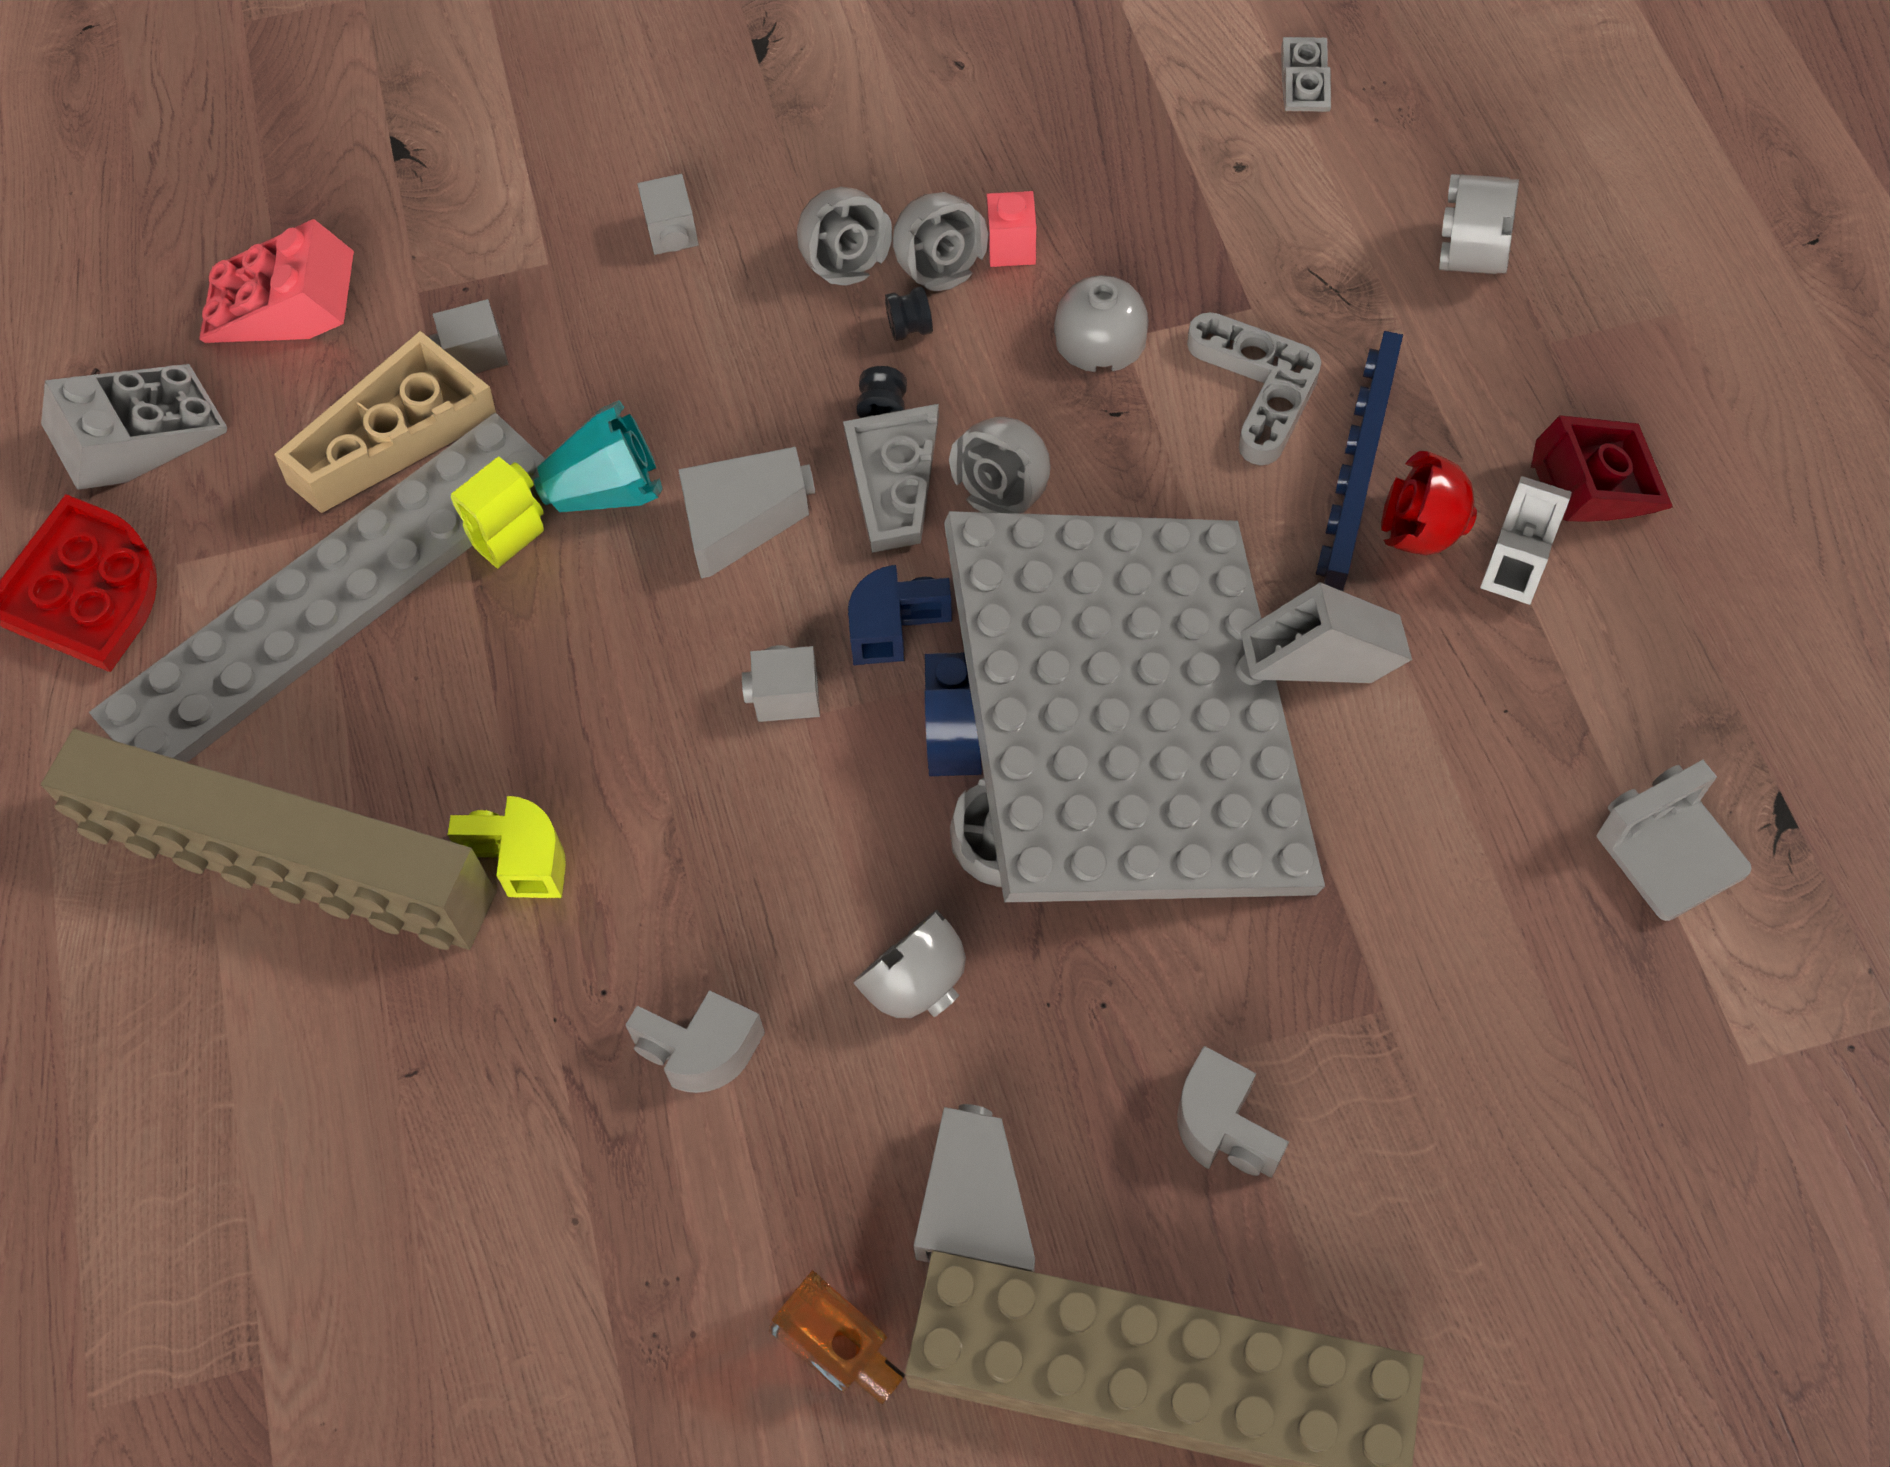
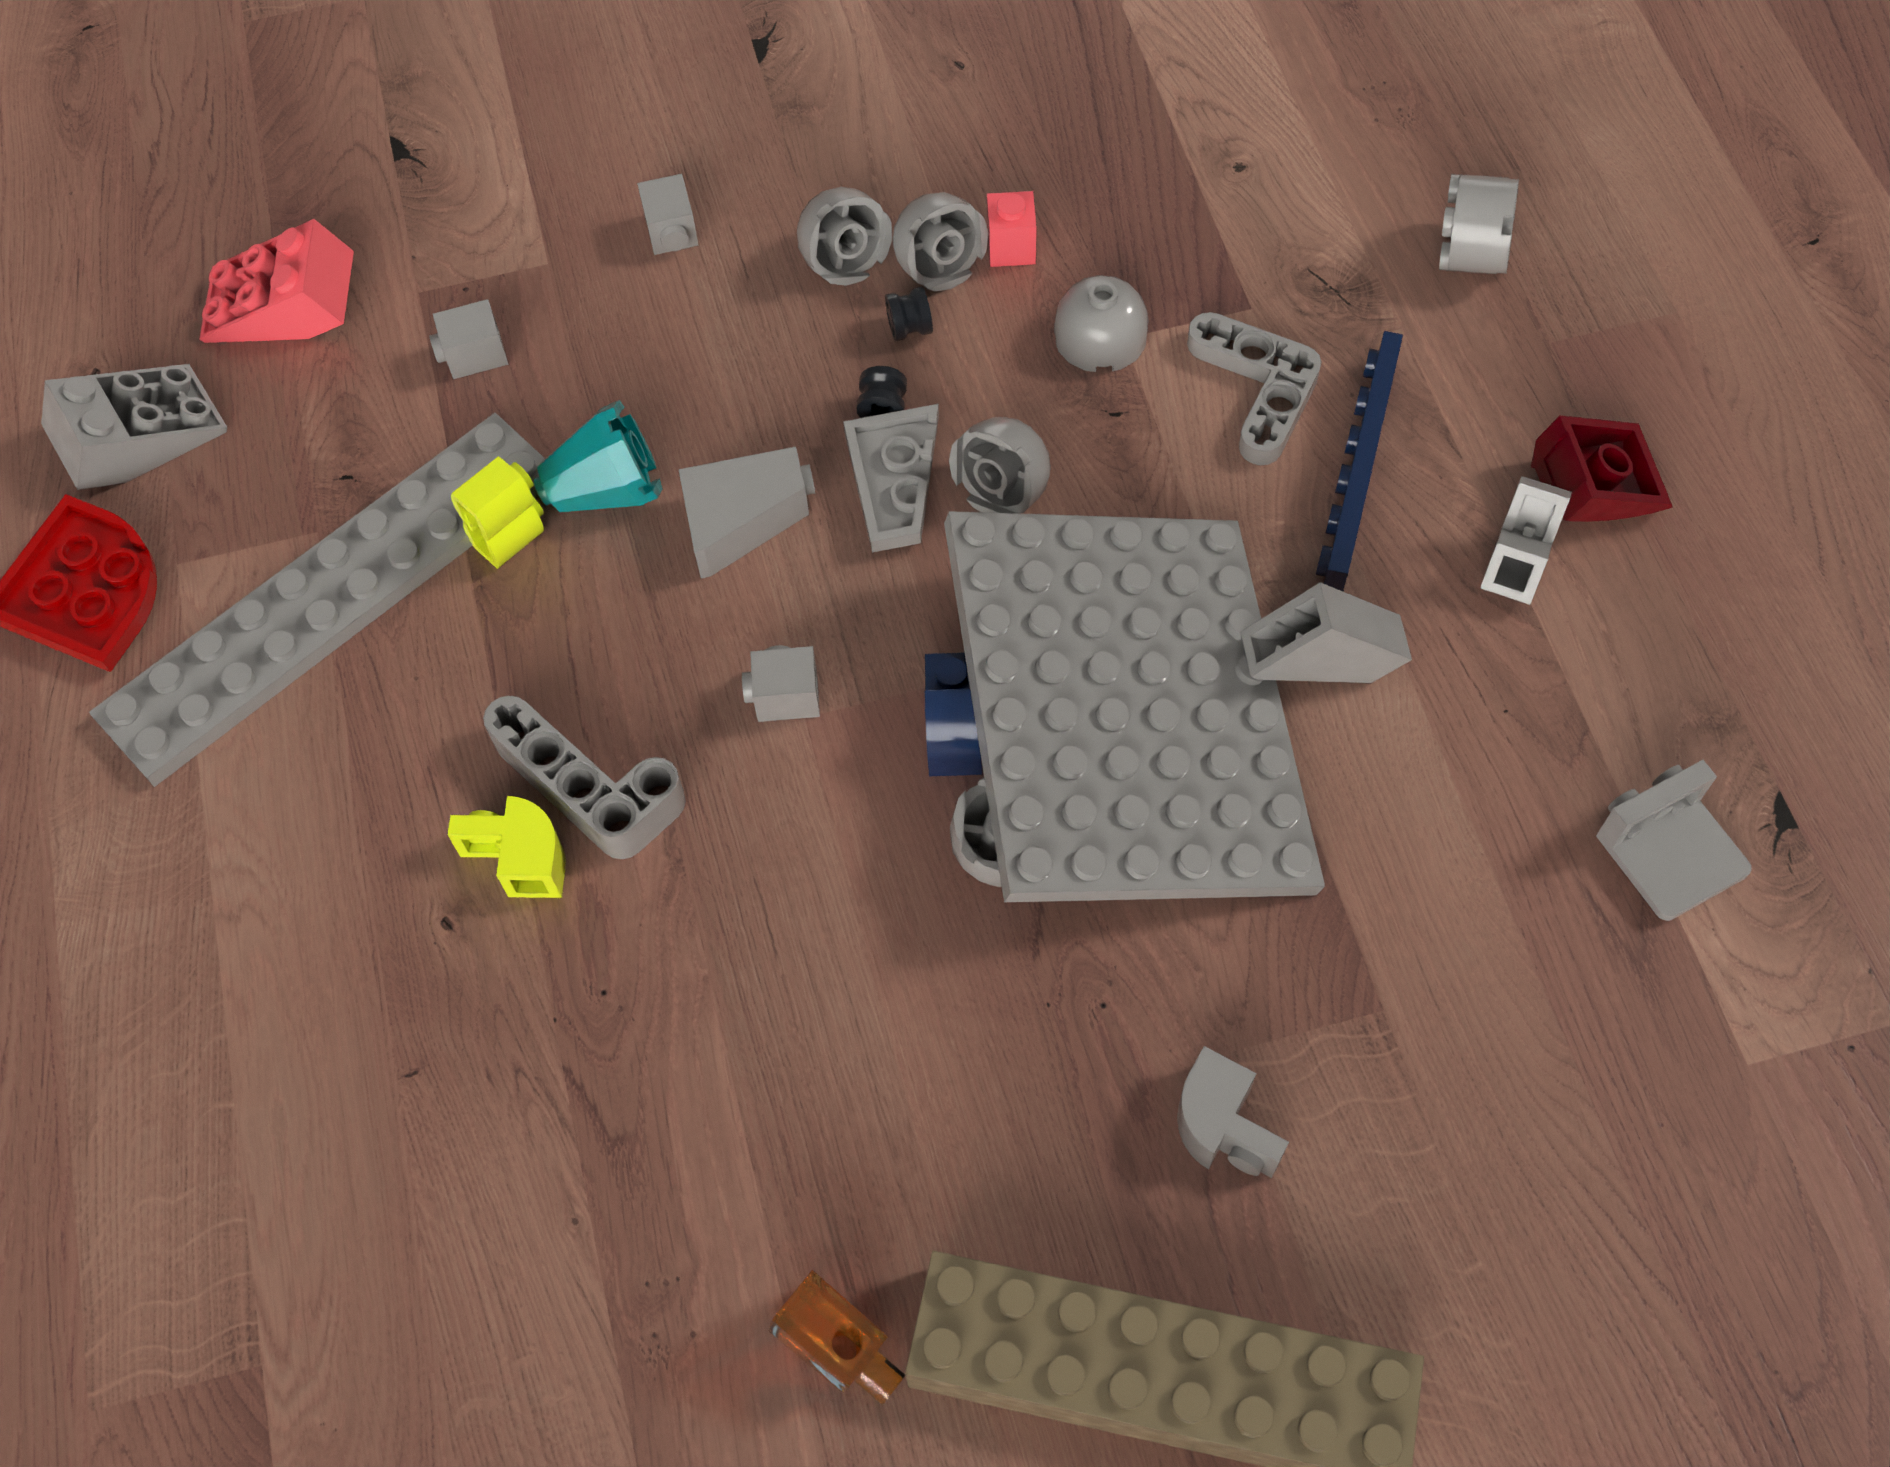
(271, 840): dark tan brick -> none
(385, 423): tan wedge -> none
(573, 771): none -> light grey beam
(708, 1051): light grey brick -> none
(884, 605): dark blue brick -> none
(916, 971): light grey cylinder -> none
(973, 1194): light grey slope -> none
(1305, 74): light grey slope -> none
(1429, 506): red cylinder -> none

